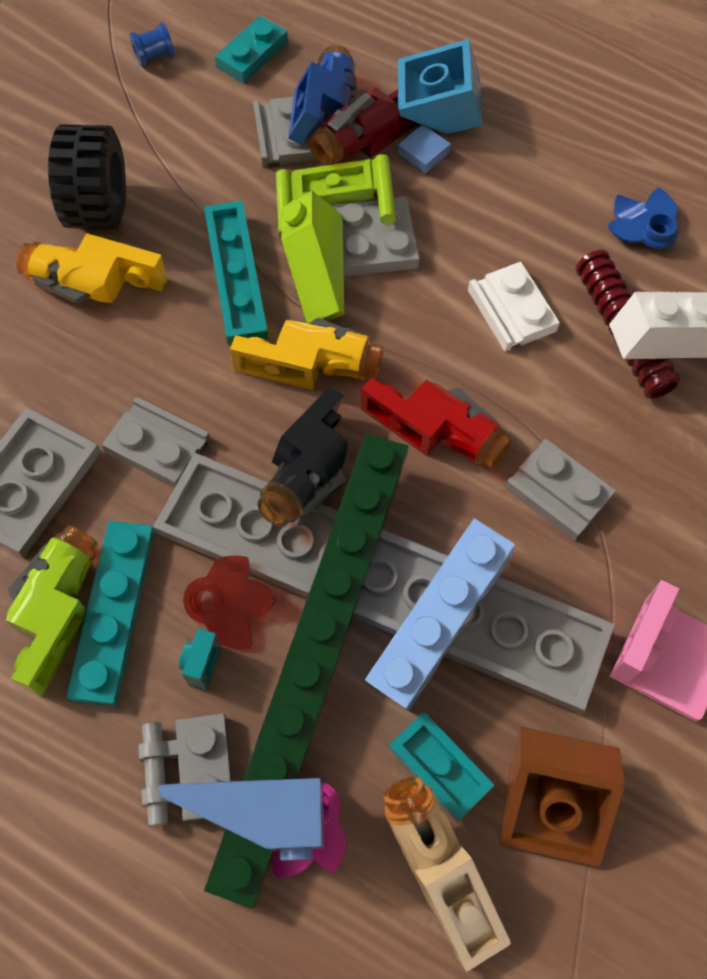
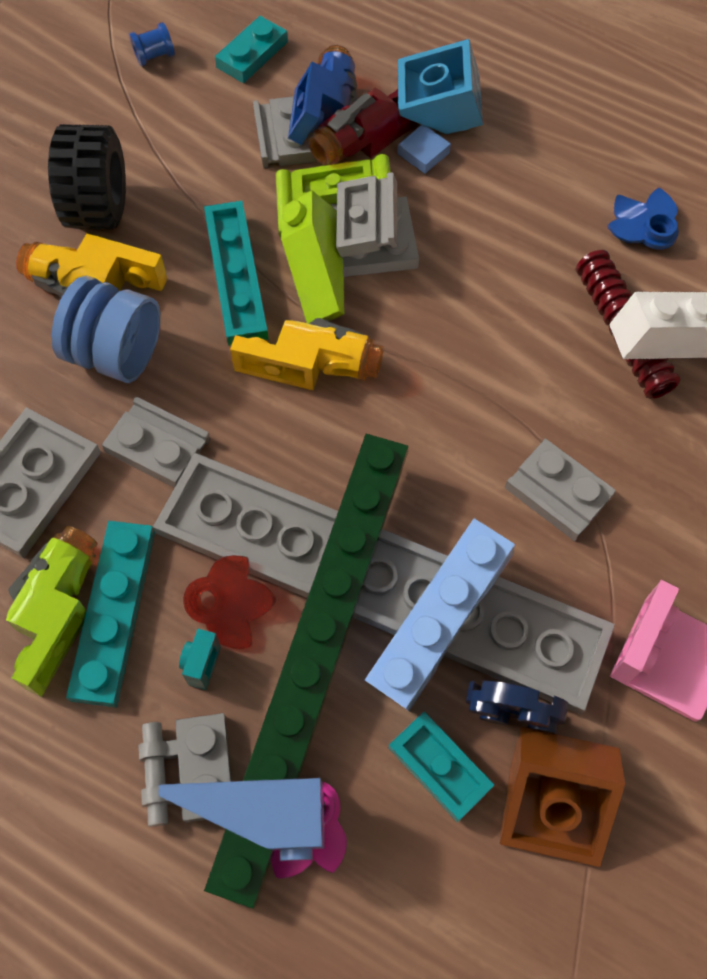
(106, 328): none -> medium blue wheel
(308, 463): black plate -> none
(366, 215): none -> light grey plate
(435, 416): red plate -> none
(444, 872): tan plate -> none
(513, 306): white plate -> none
(516, 703): none -> dark blue plate

